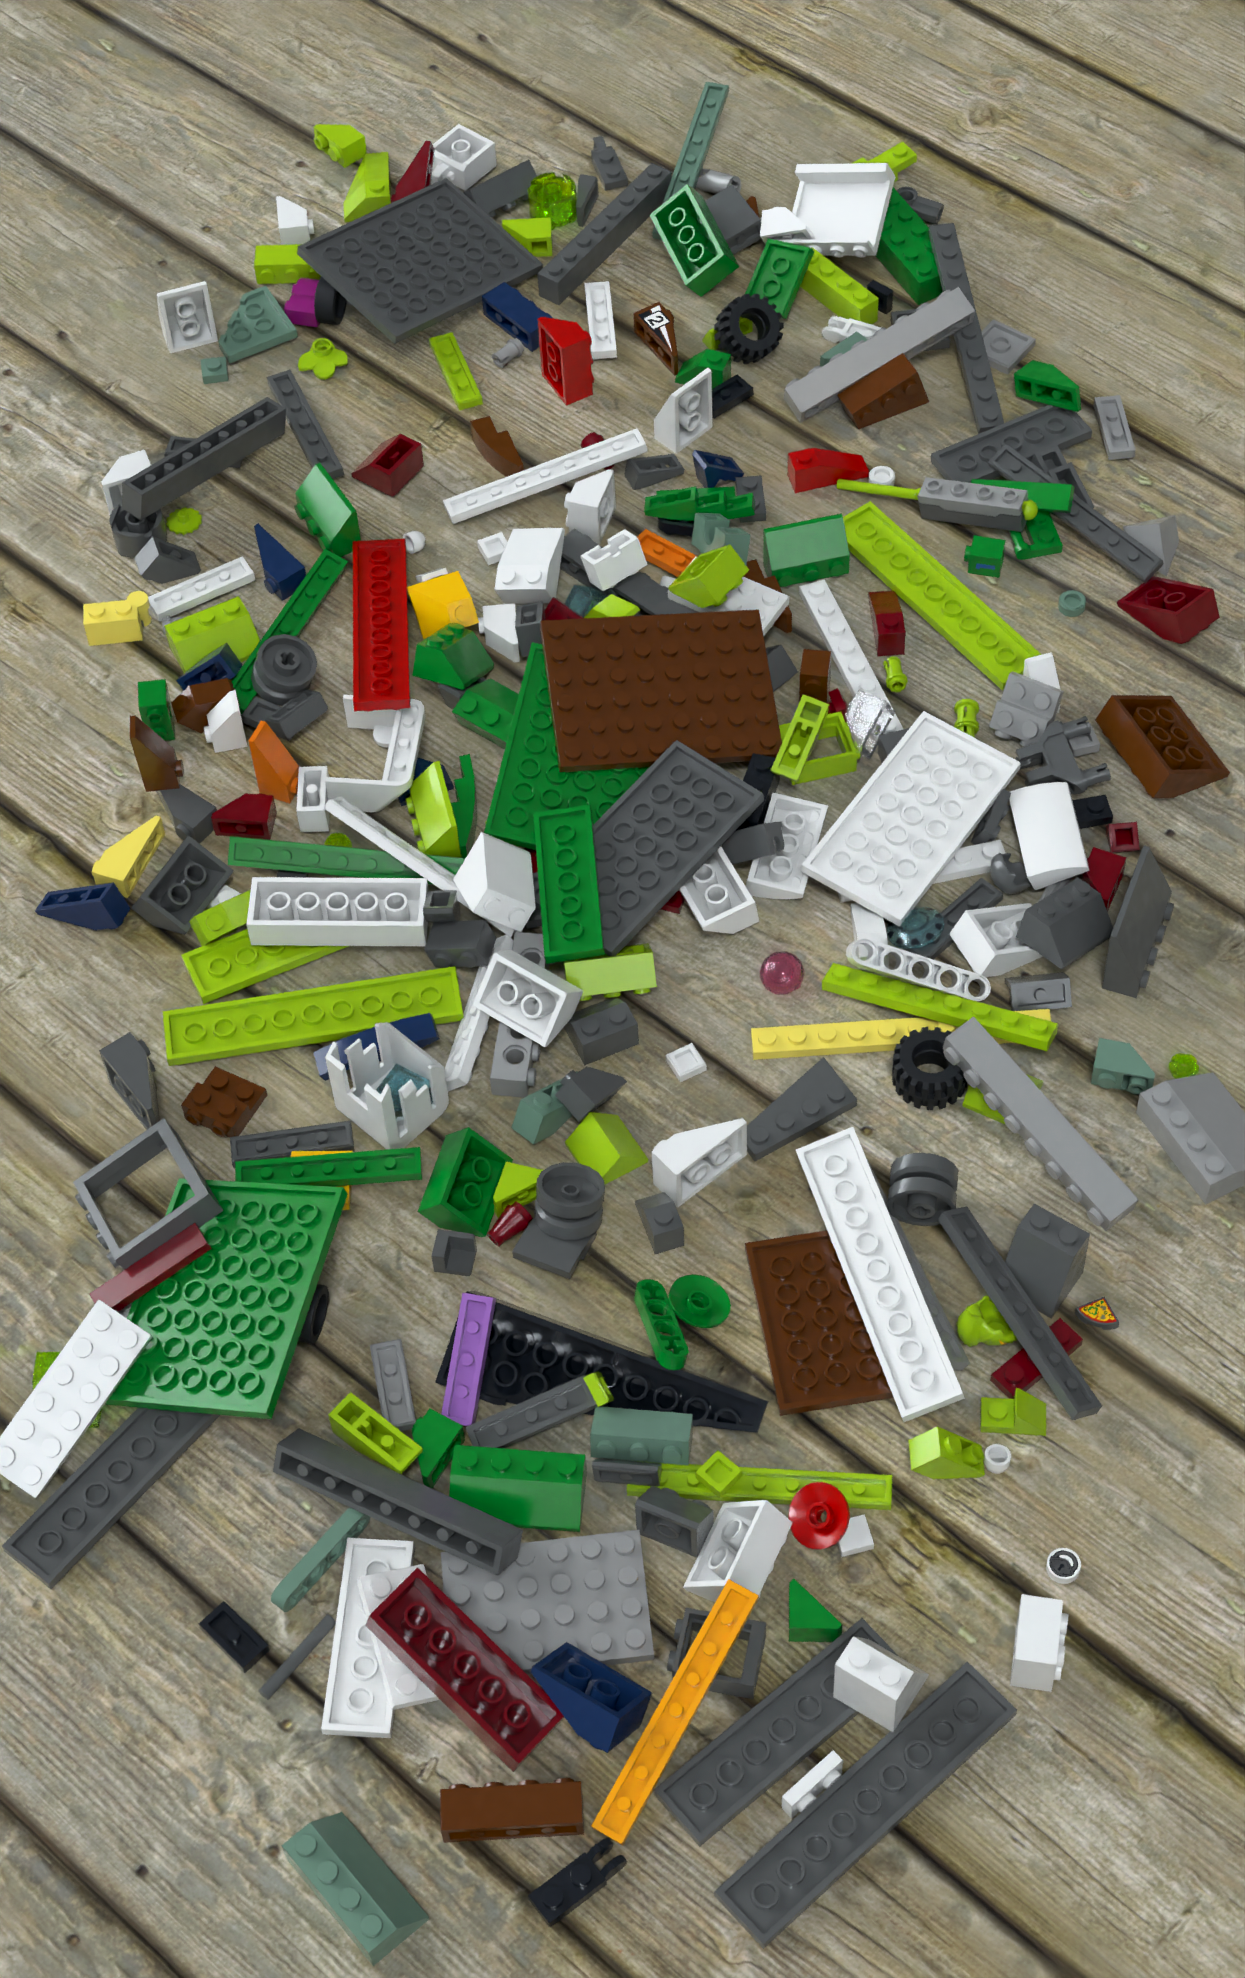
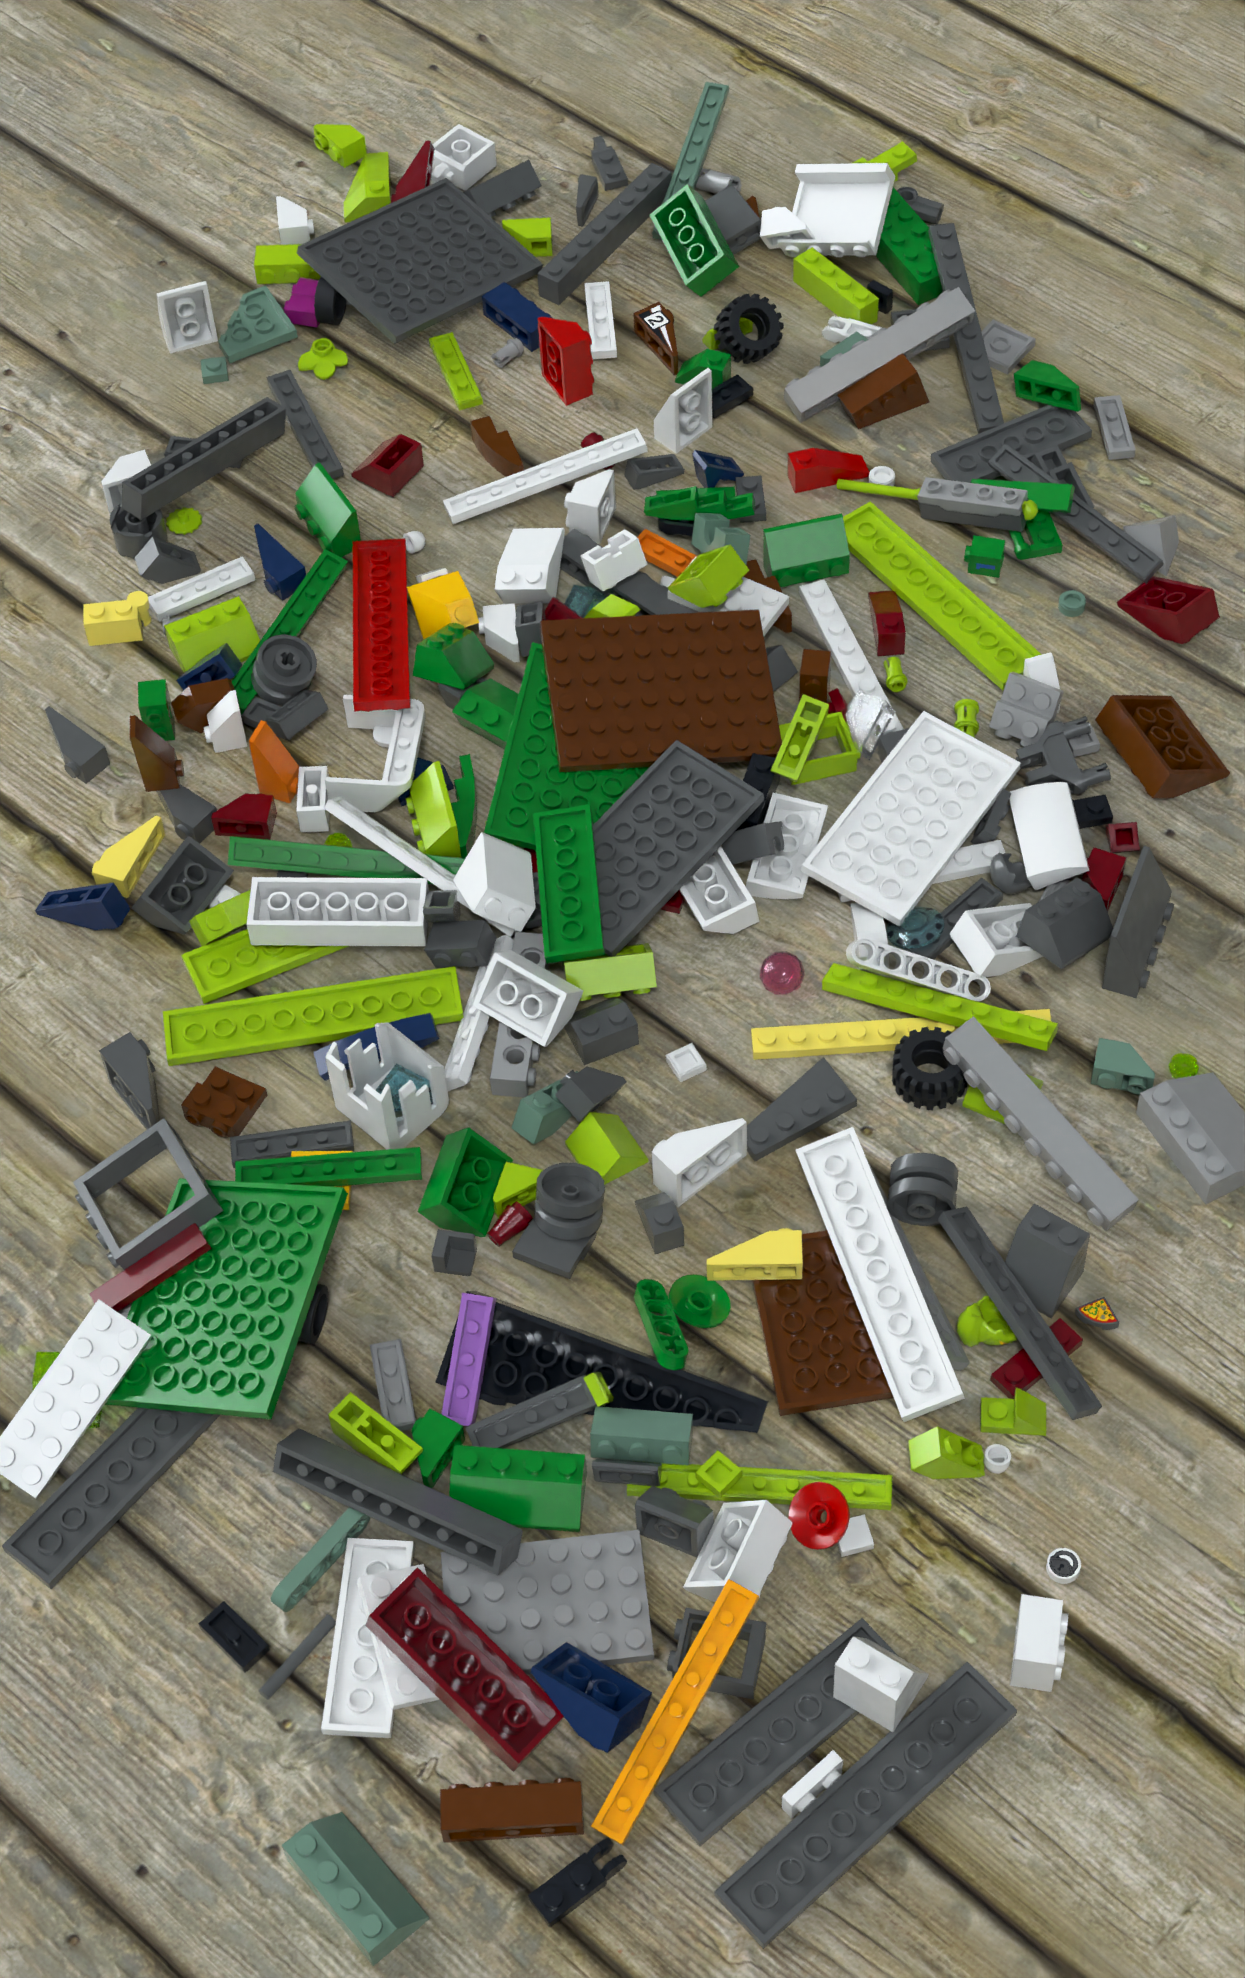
(81, 753): none -> dark grey slope
(492, 547): white plate -> none
(553, 198): clear neon green brick -> none
(765, 1257): none -> light yellow slope
(780, 274): green tile -> none
(809, 1619): green slope -> none
(1039, 991): panel -> none

